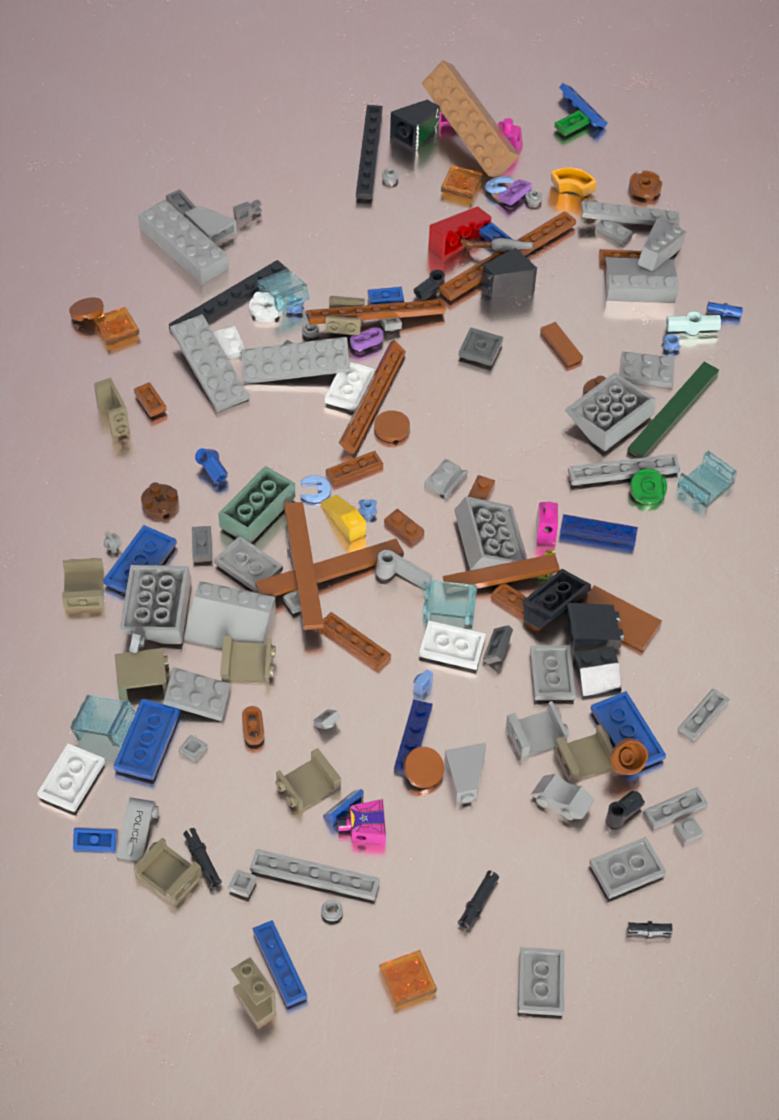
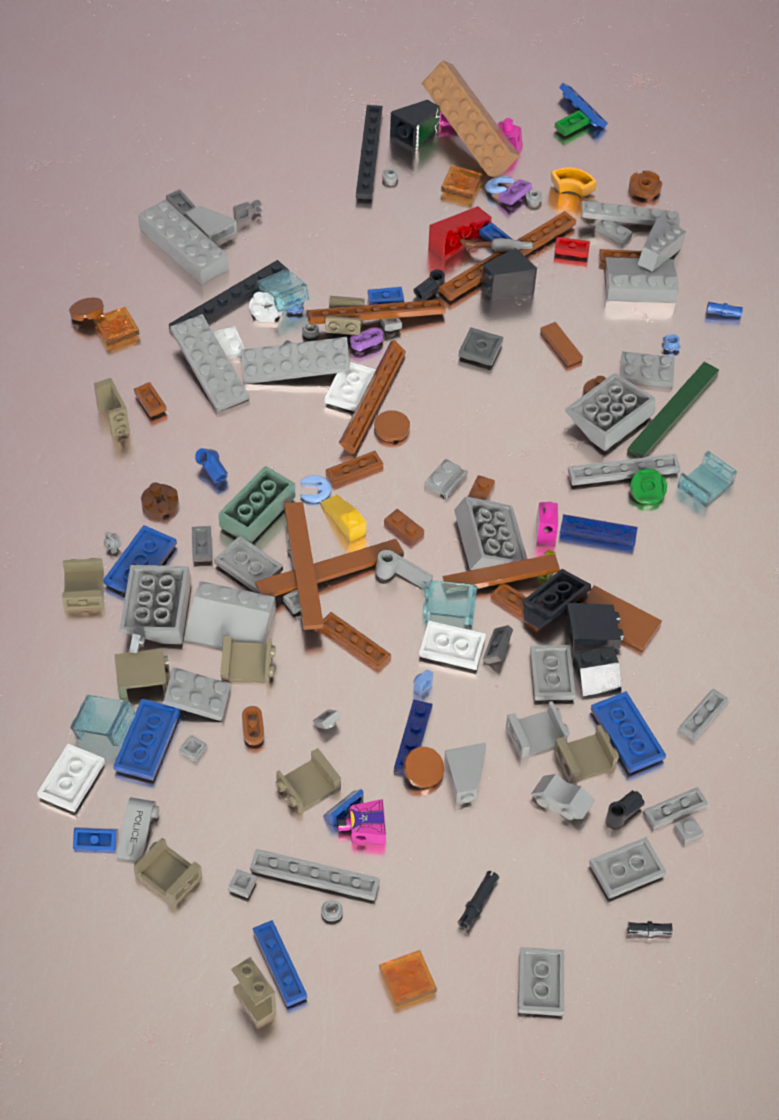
(198, 850): black pin -> none
(367, 507): medium blue plate -> none
(572, 247): none -> red plate
(629, 757): dark orange hat -> none
(693, 323): light aqua piece -> none

